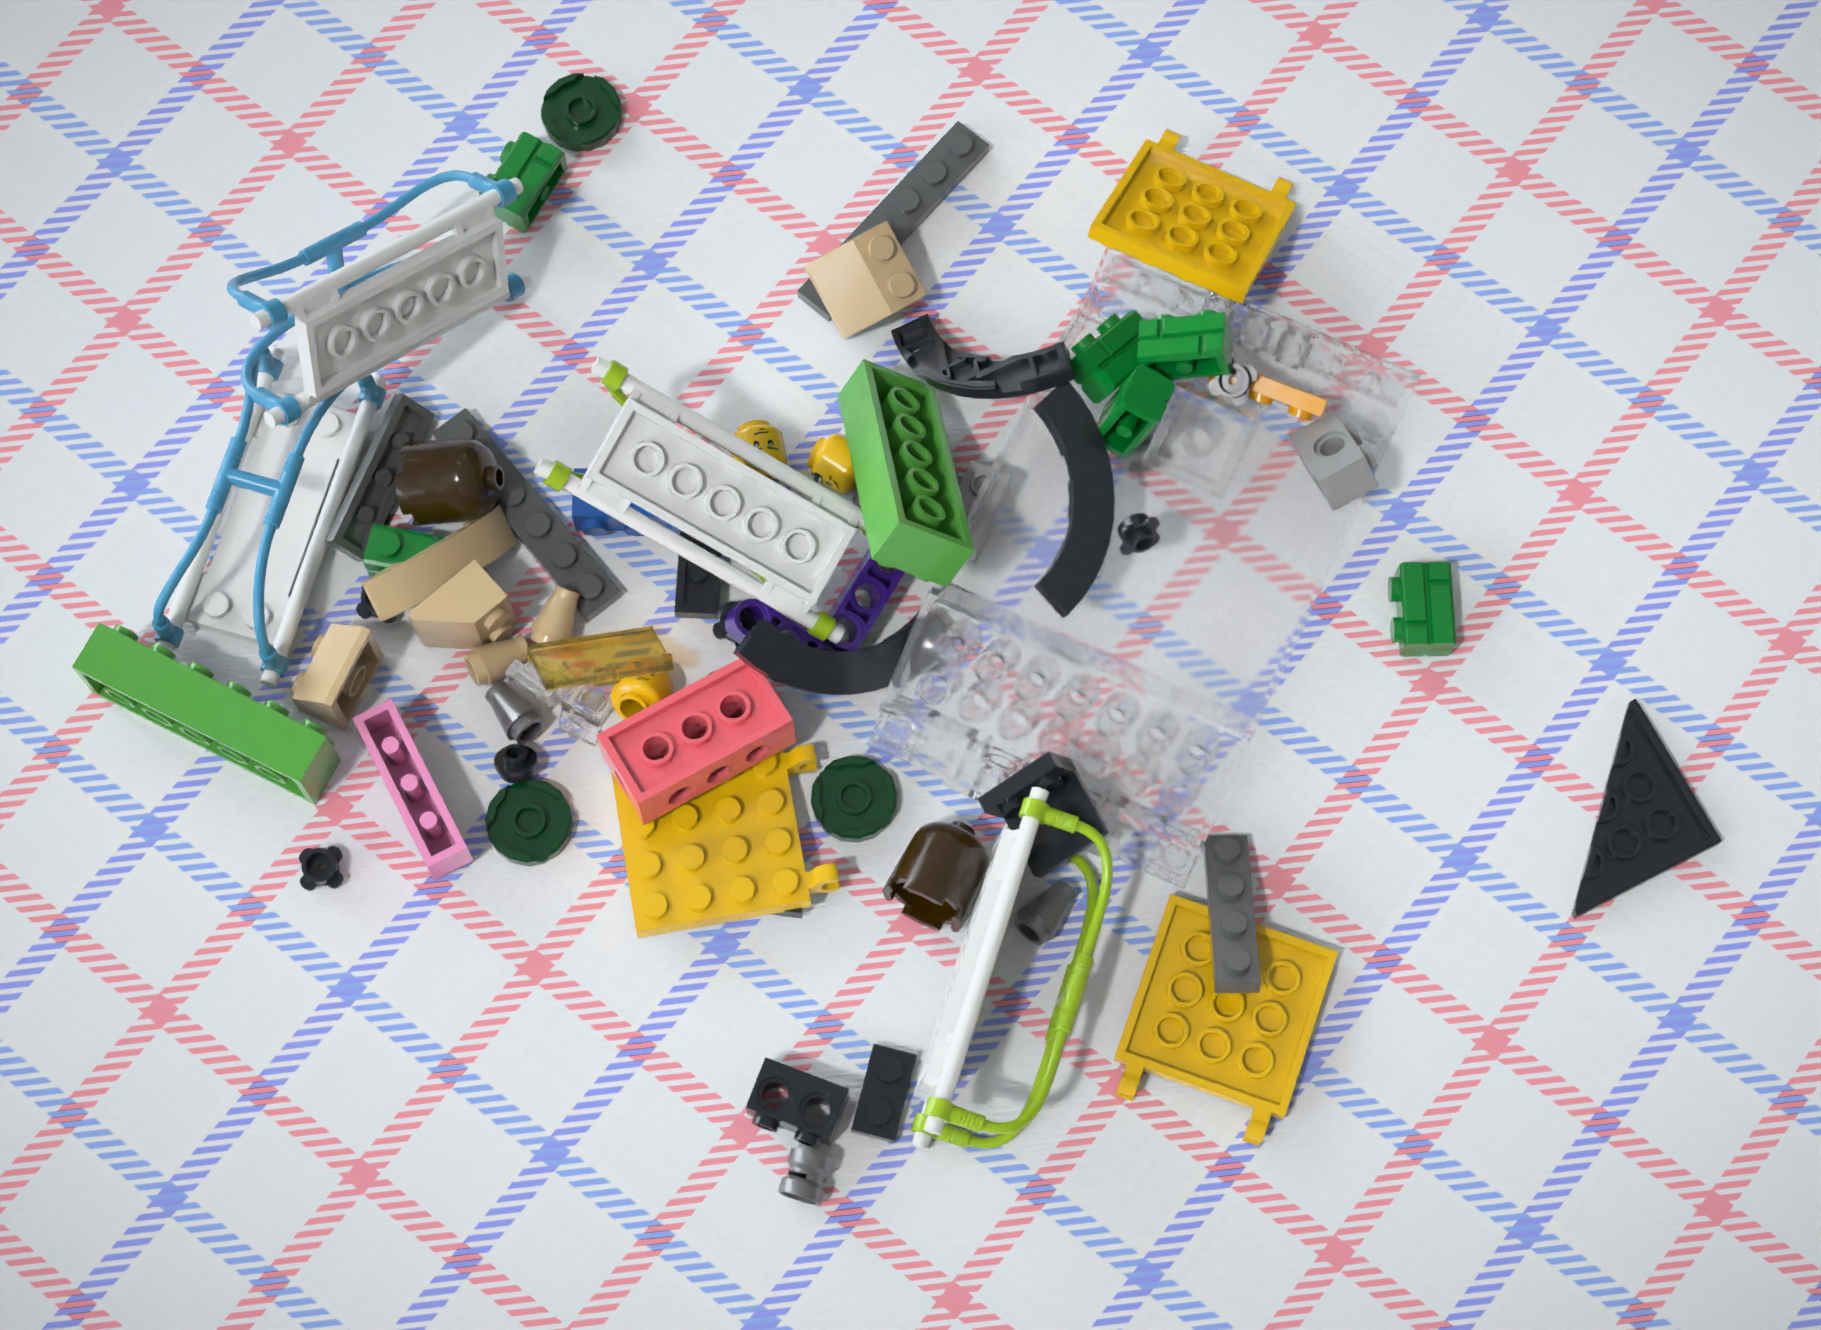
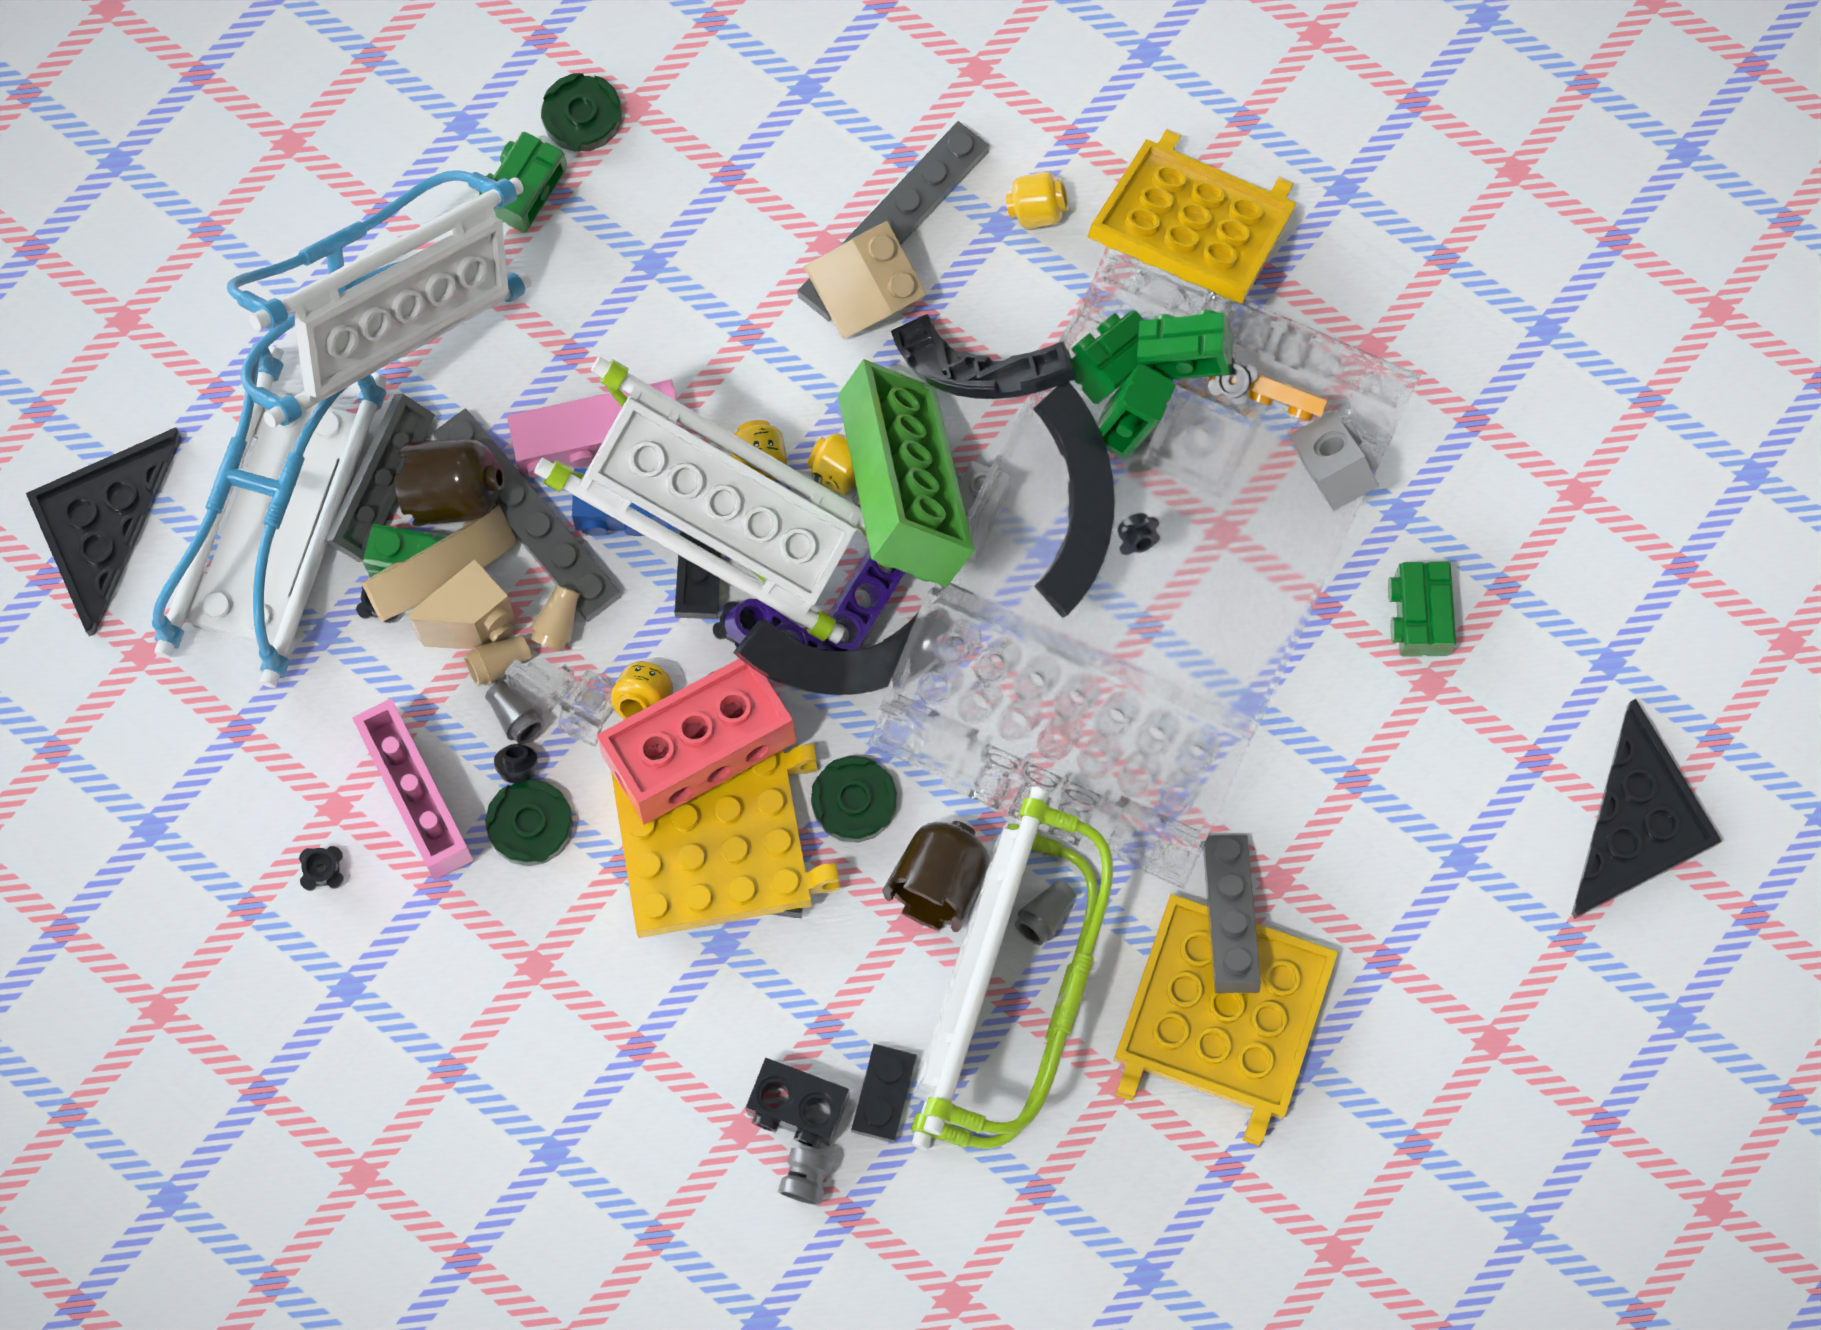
(97, 517): none -> black tile
(208, 712): bright green brick -> none
(338, 674): tan slope -> none
(567, 430): none -> bright pink brick
(599, 658): clear yellow door -> none
(1037, 200): none -> yellow head
(1066, 793): black bracket -> none

